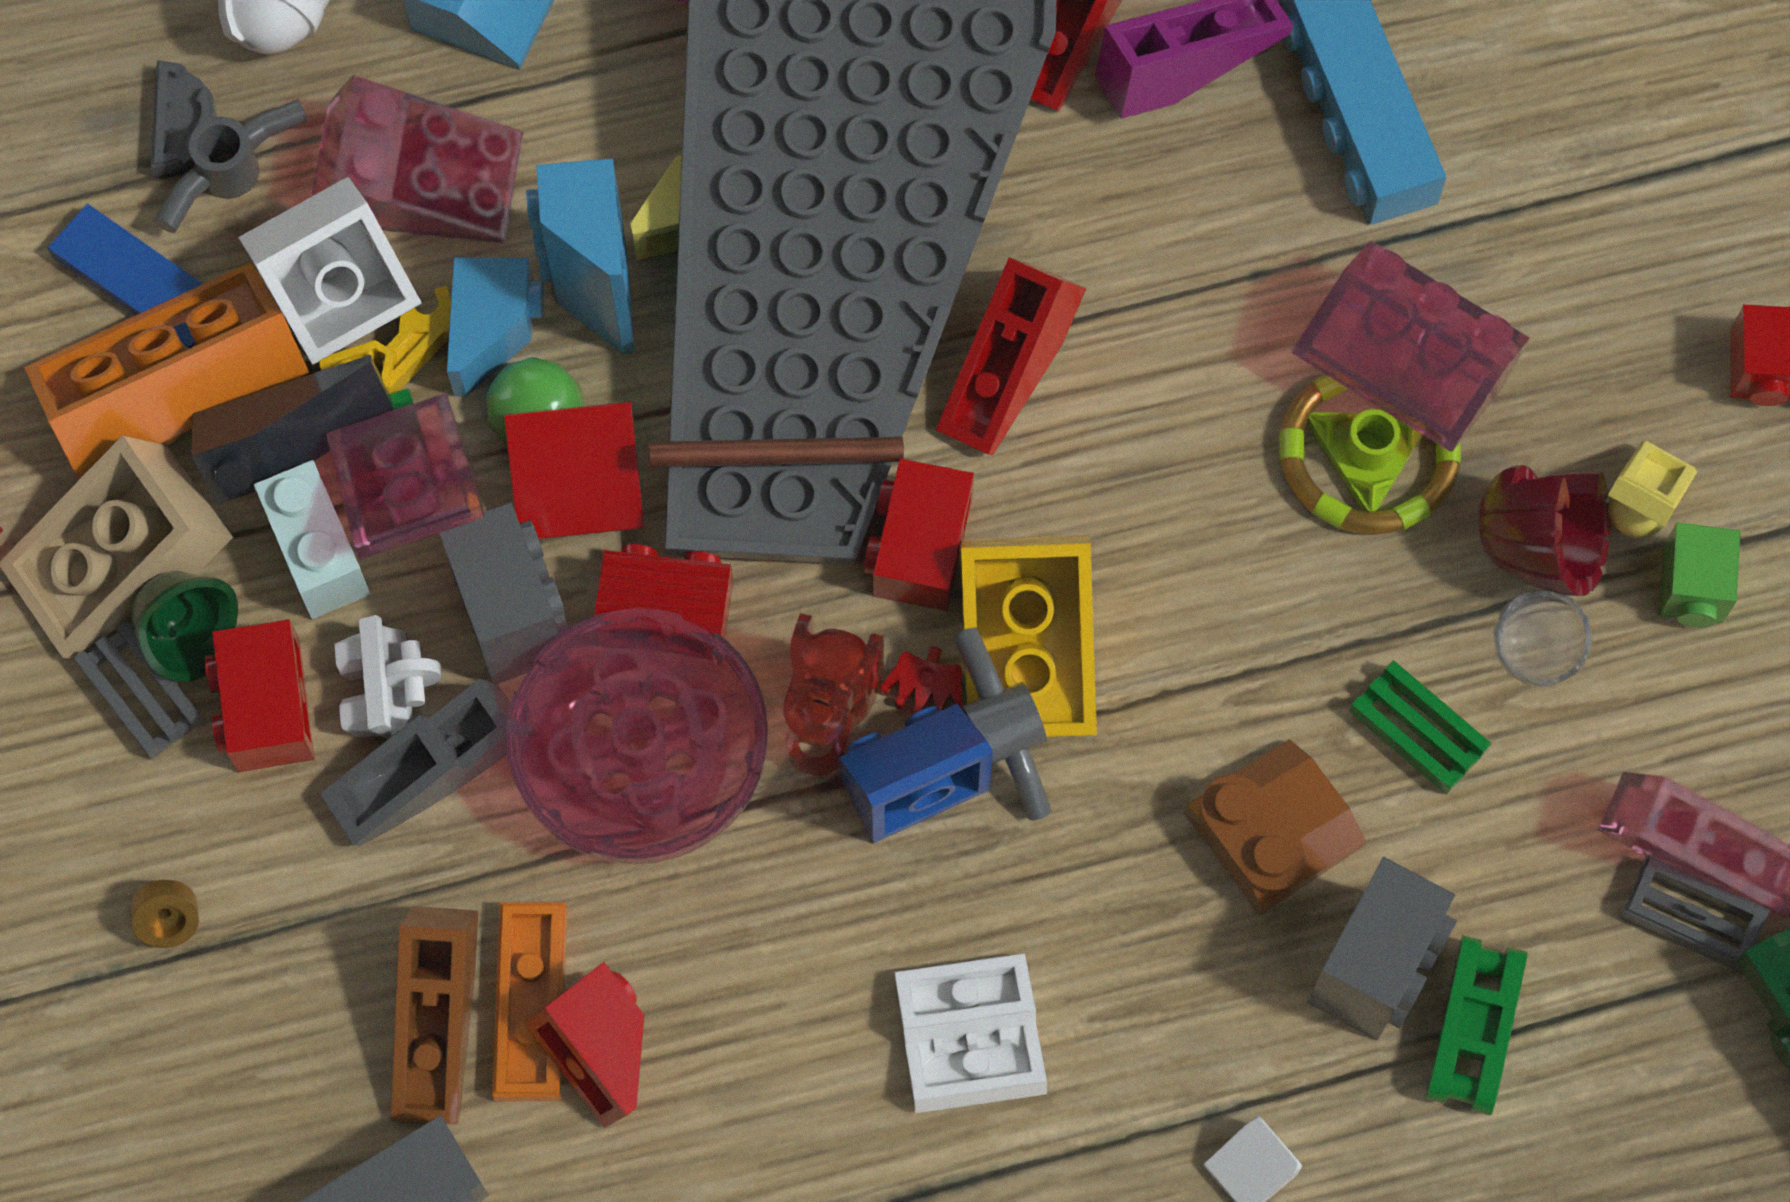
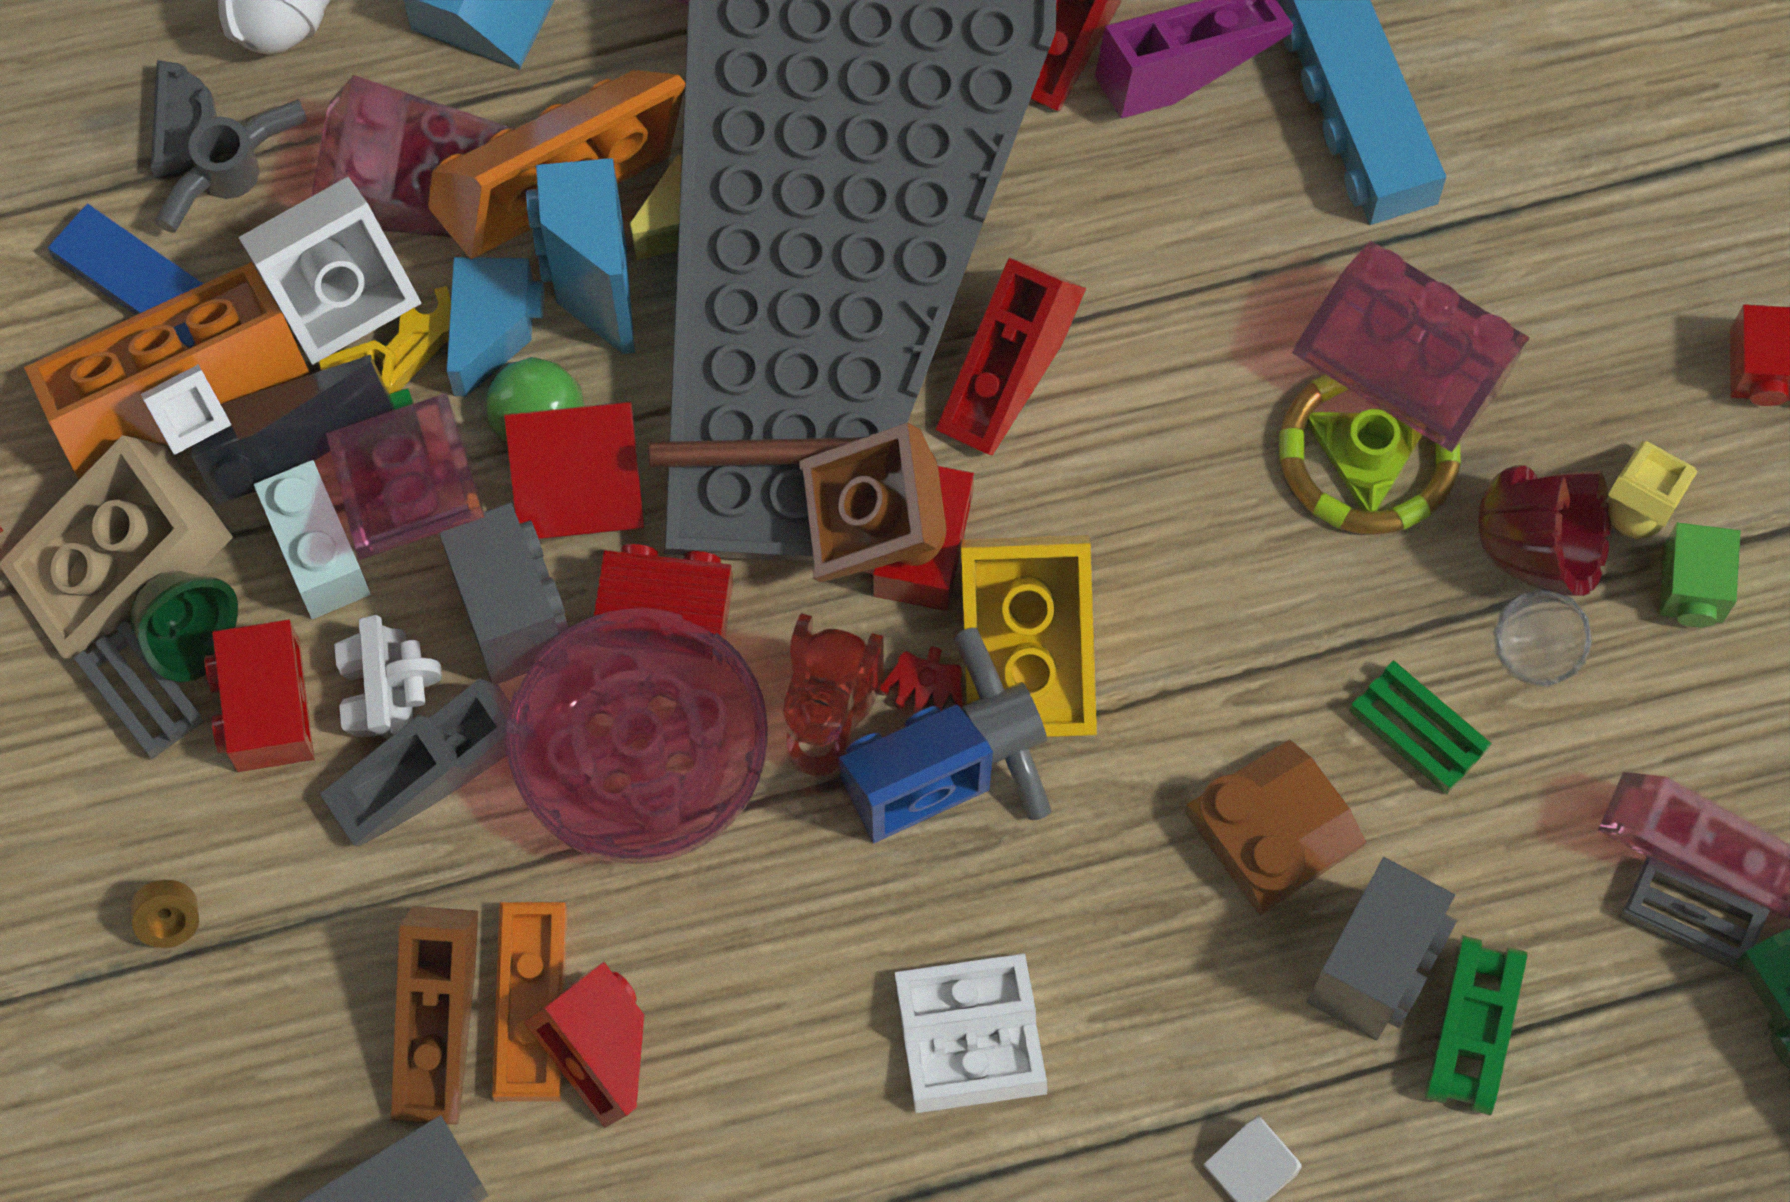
(186, 409): none -> white tile
(484, 191): none -> orange slope
(874, 503): none -> dark orange slope

